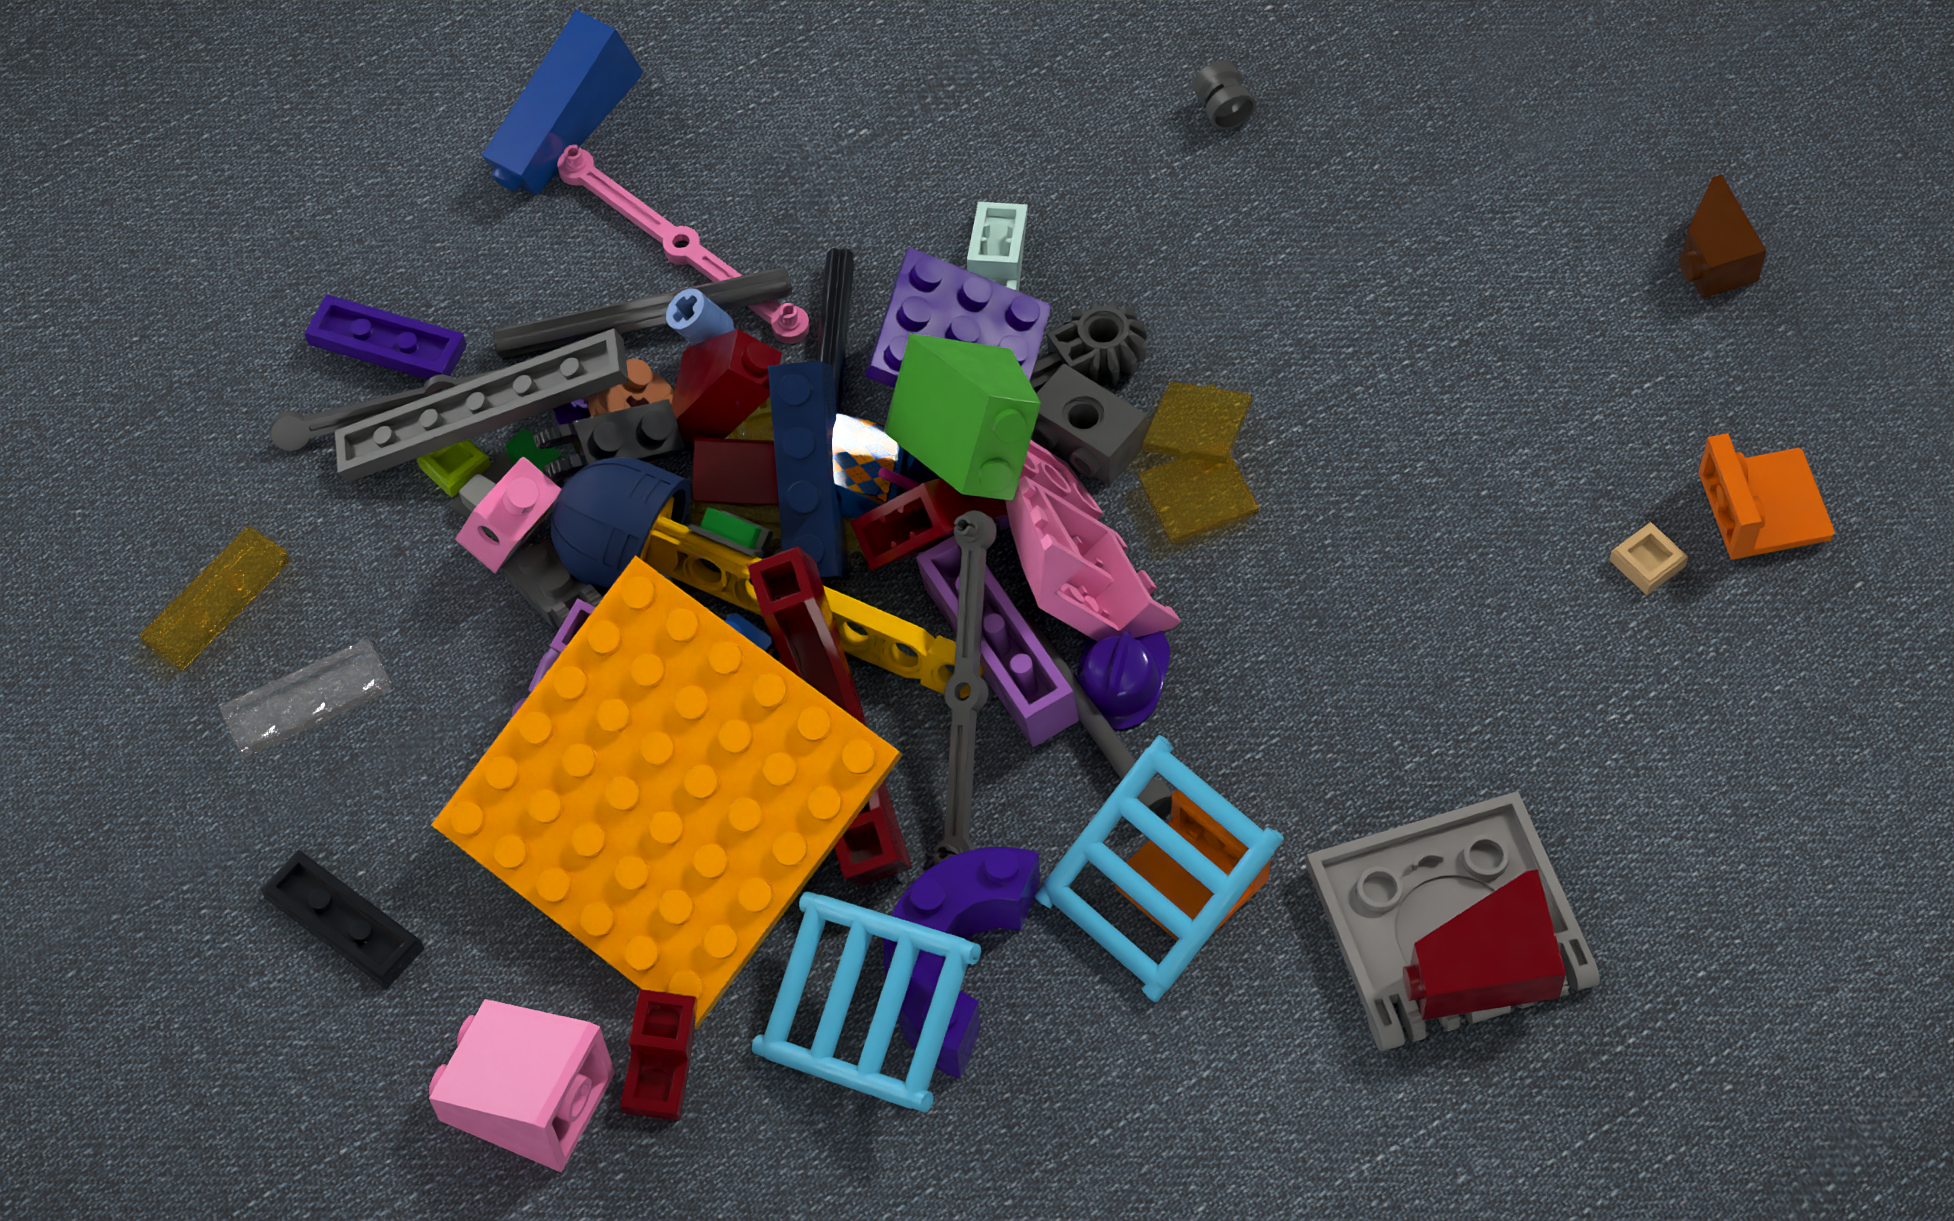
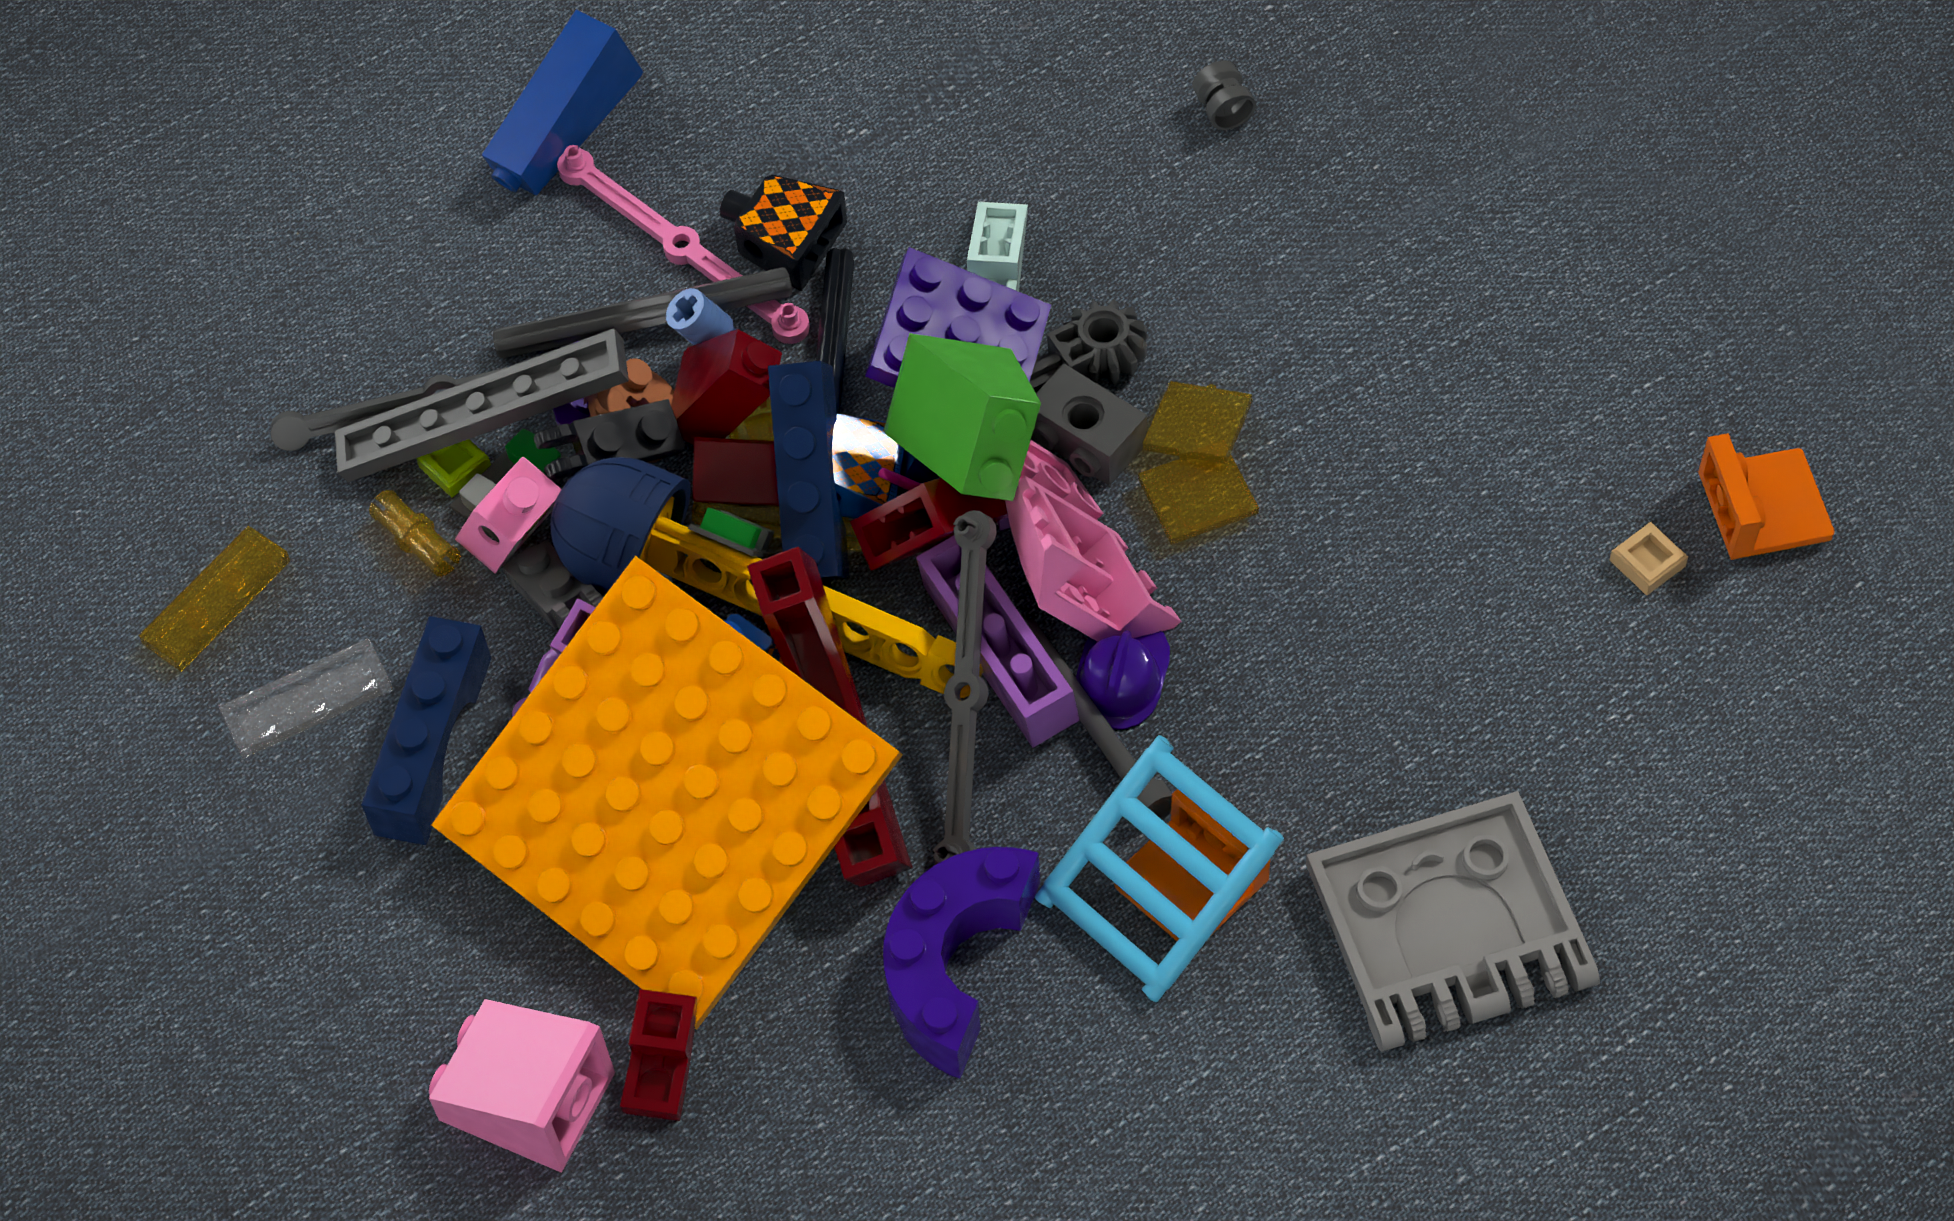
(342, 919): black tile -> none
(384, 338): dark purple plate -> none
(409, 769): none -> dark blue arch
(414, 533): none -> clear yellow pin
(786, 225): none -> black torso
(820, 1060): medium azure bar -> none
(1489, 955): dark red slope -> none
(1721, 244): reddish brown slope -> none

